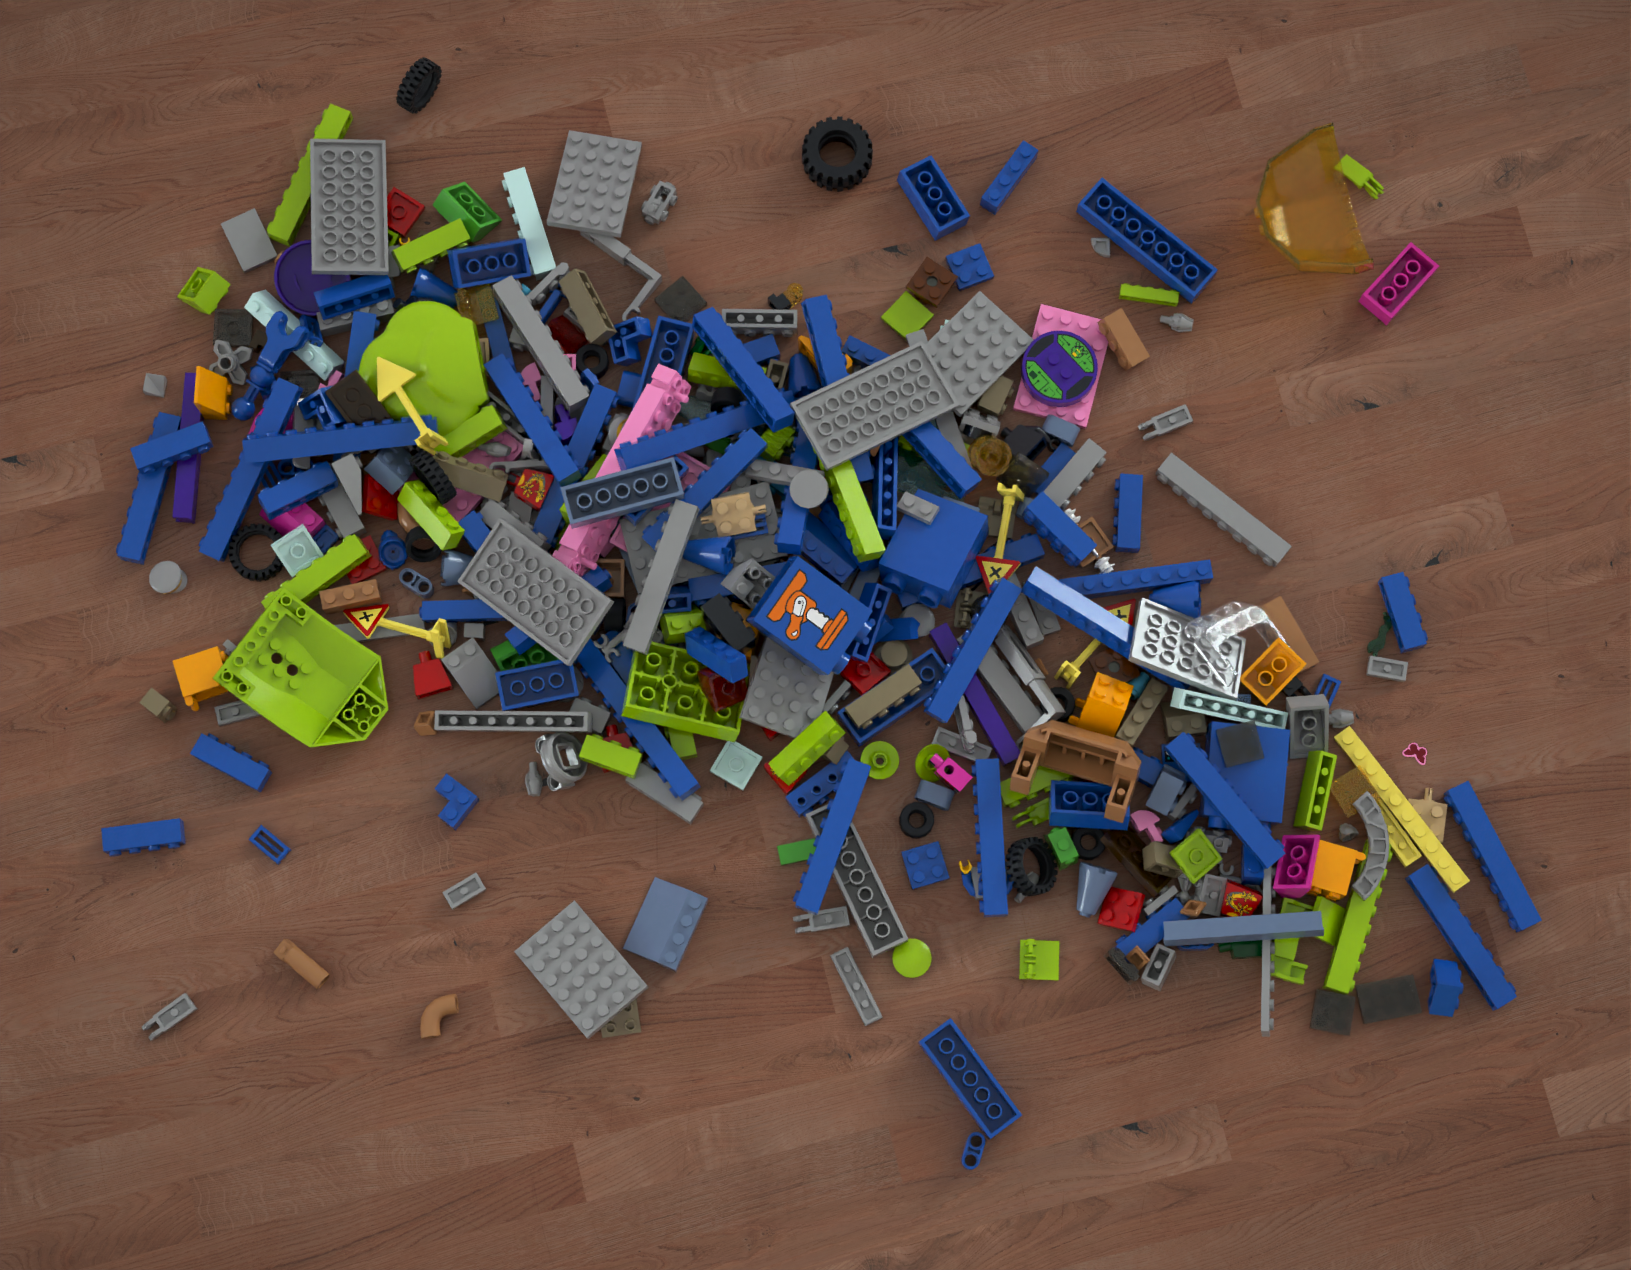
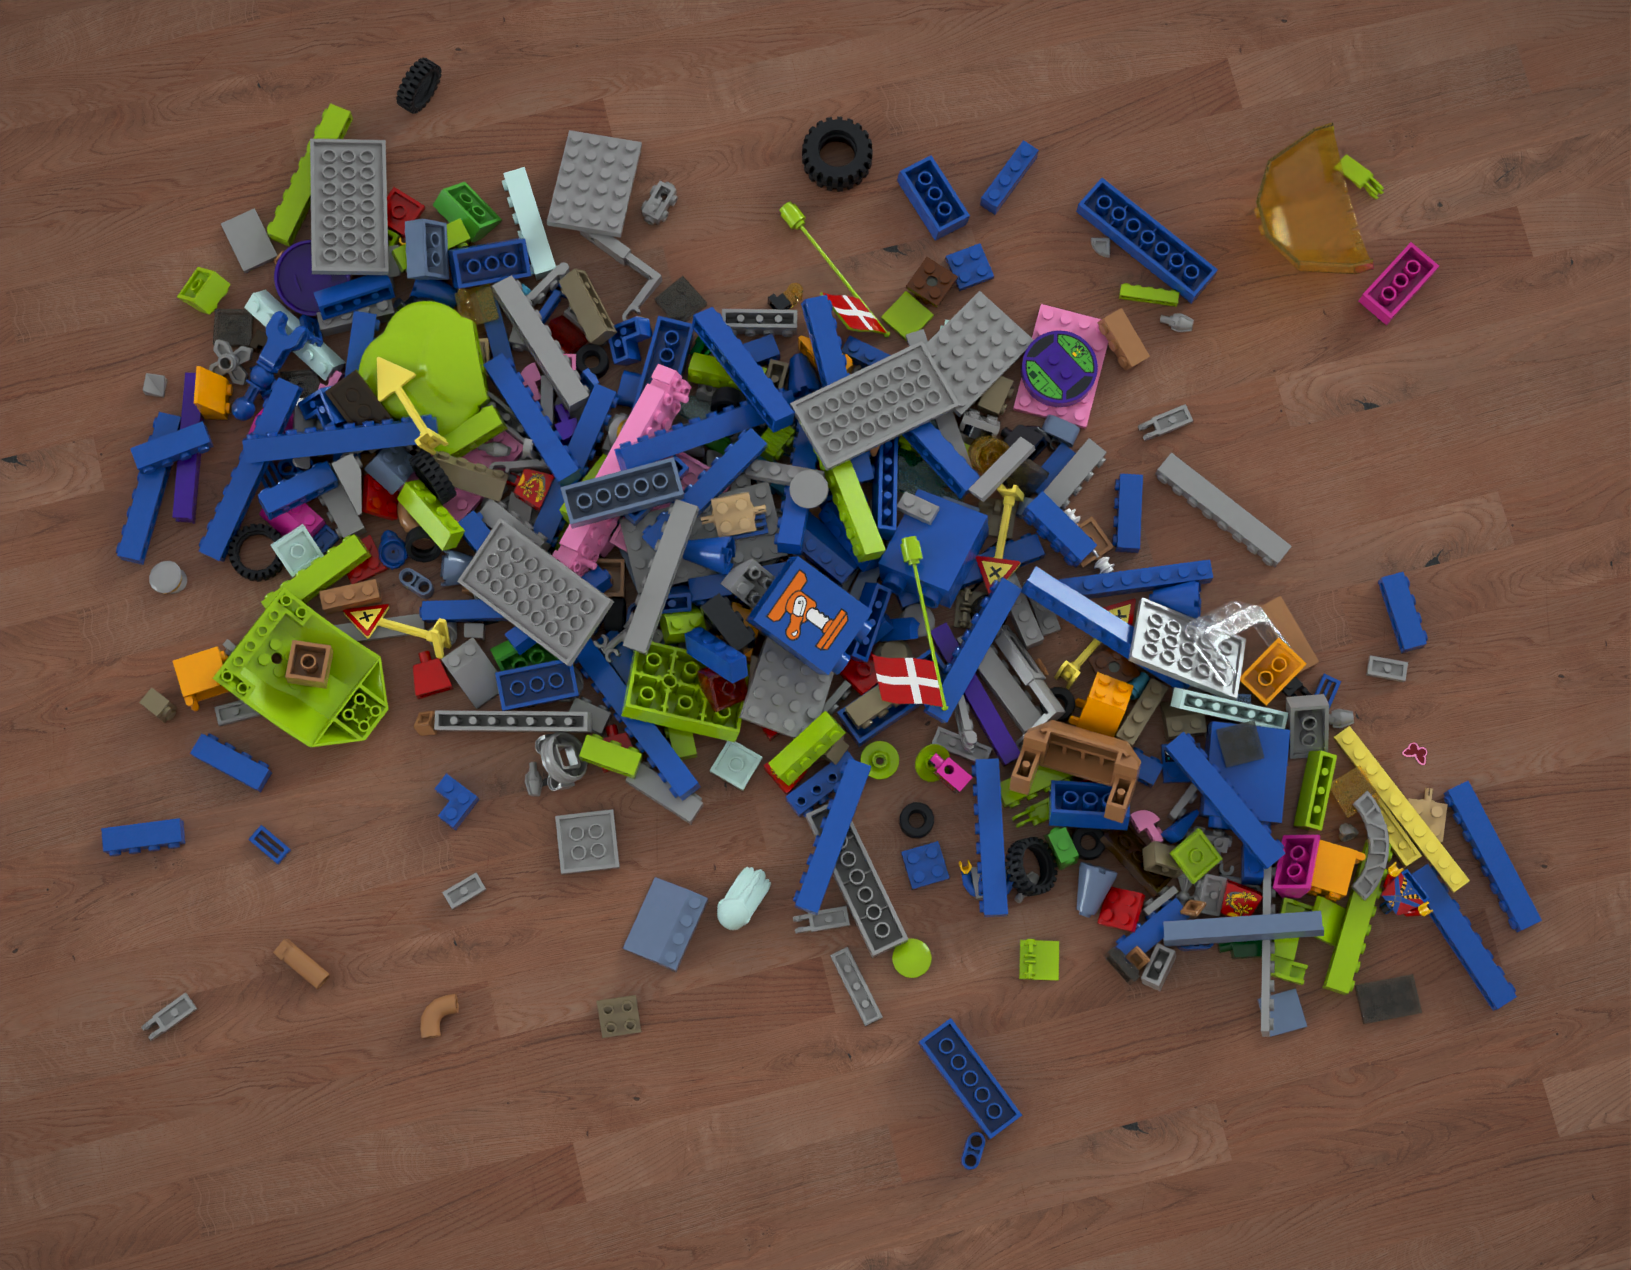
(309, 664): none -> medium nougat brick
(426, 250): none -> sand blue slope
(581, 969): light grey plate -> none
(587, 842): none -> light grey plate
(743, 898): none -> light aqua hair
(796, 851): bright green tile -> none
(849, 309): none -> flag
(911, 678): none -> flag
(934, 795): sand blue beam -> none
(1002, 469): none -> light grey tile
(1164, 792): sand blue brick -> none
(1287, 1012): none -> sand blue tile
(1332, 1012): clear smoke plate -> none
(1379, 643): clear green hair -> none
(1403, 894): none -> torso
(1444, 988): blue brick -> none

